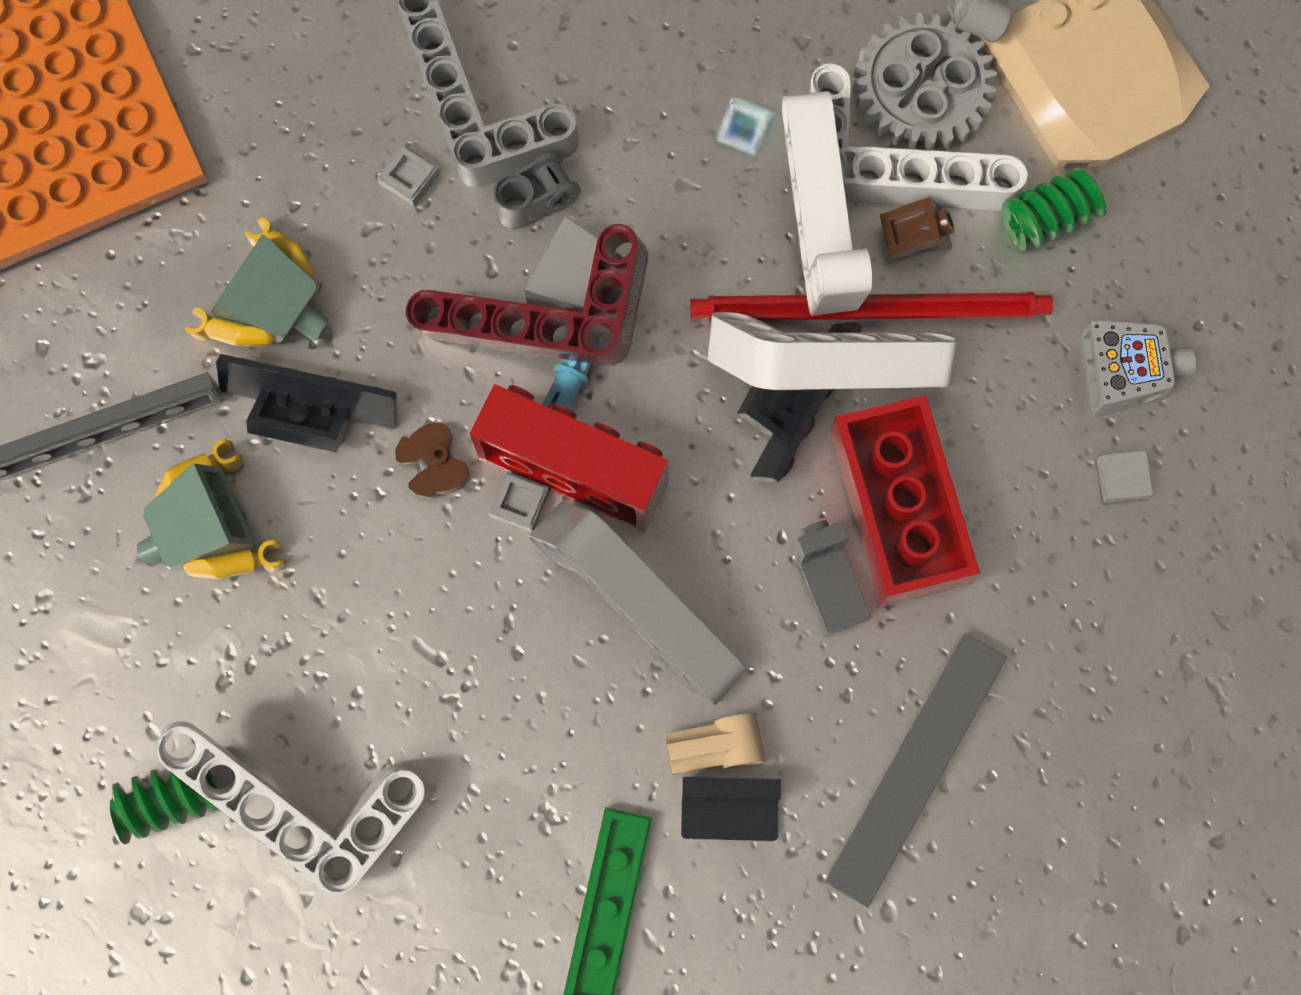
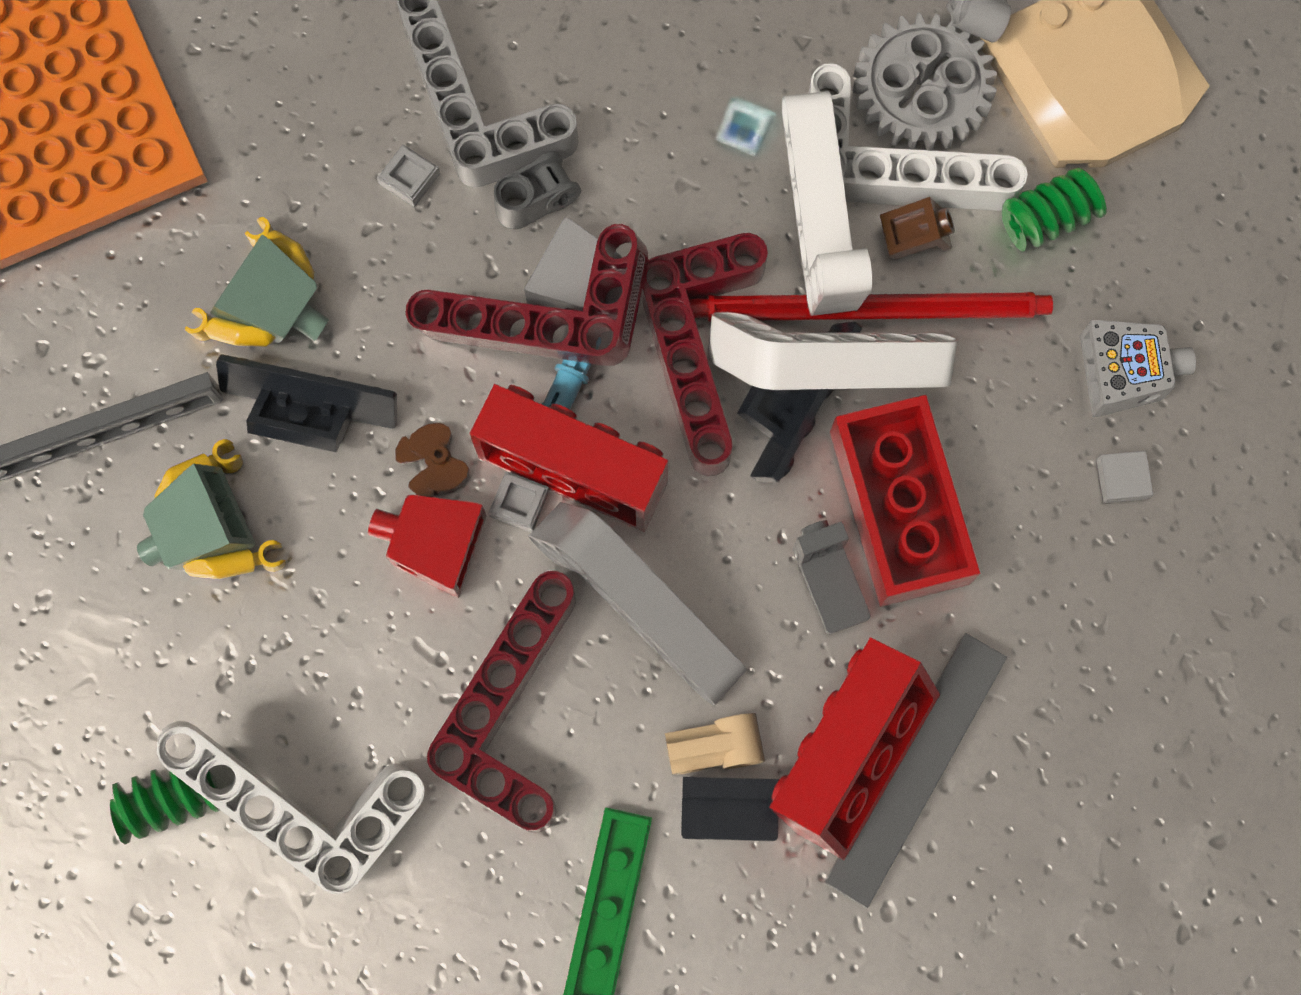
(431, 539): none -> red torso
(500, 702): none -> dark red beam
(686, 342): none -> dark red beam
(855, 747): none -> red brick

